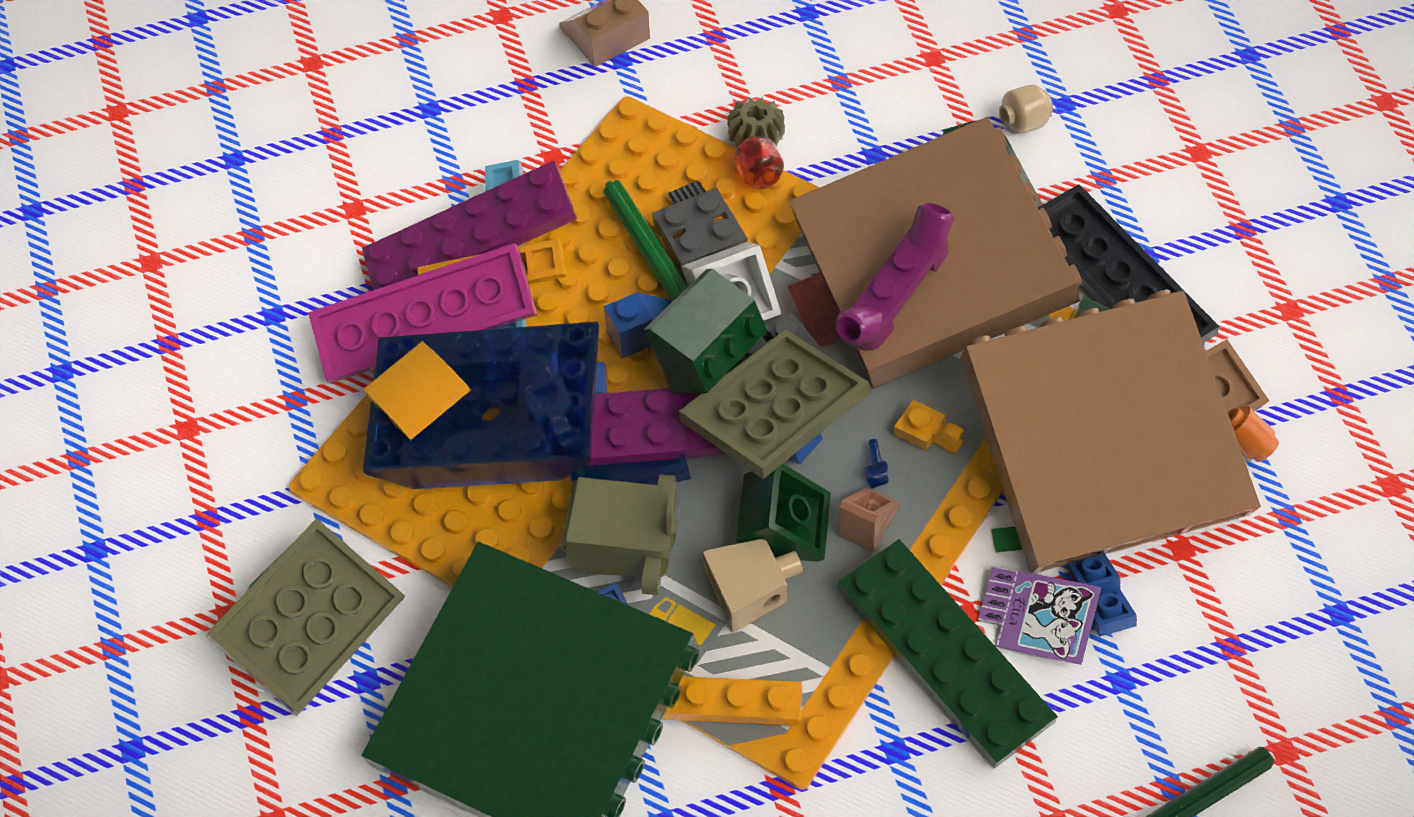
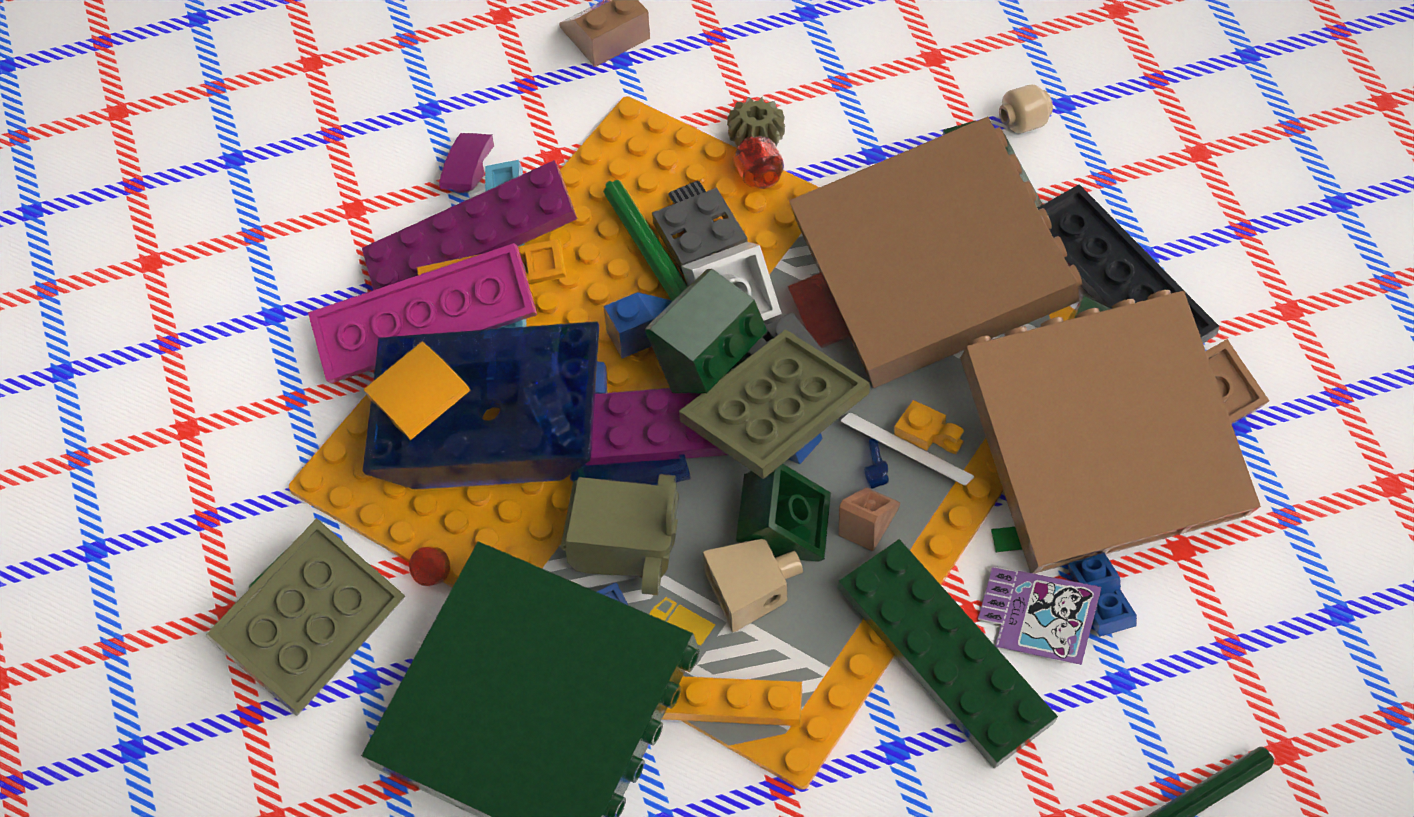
(429, 566): none -> clear red tile
(465, 162): none -> magenta slope
(907, 449): none -> white sticker
(921, 249): magenta plate -> none
(1253, 434): orange brick -> none

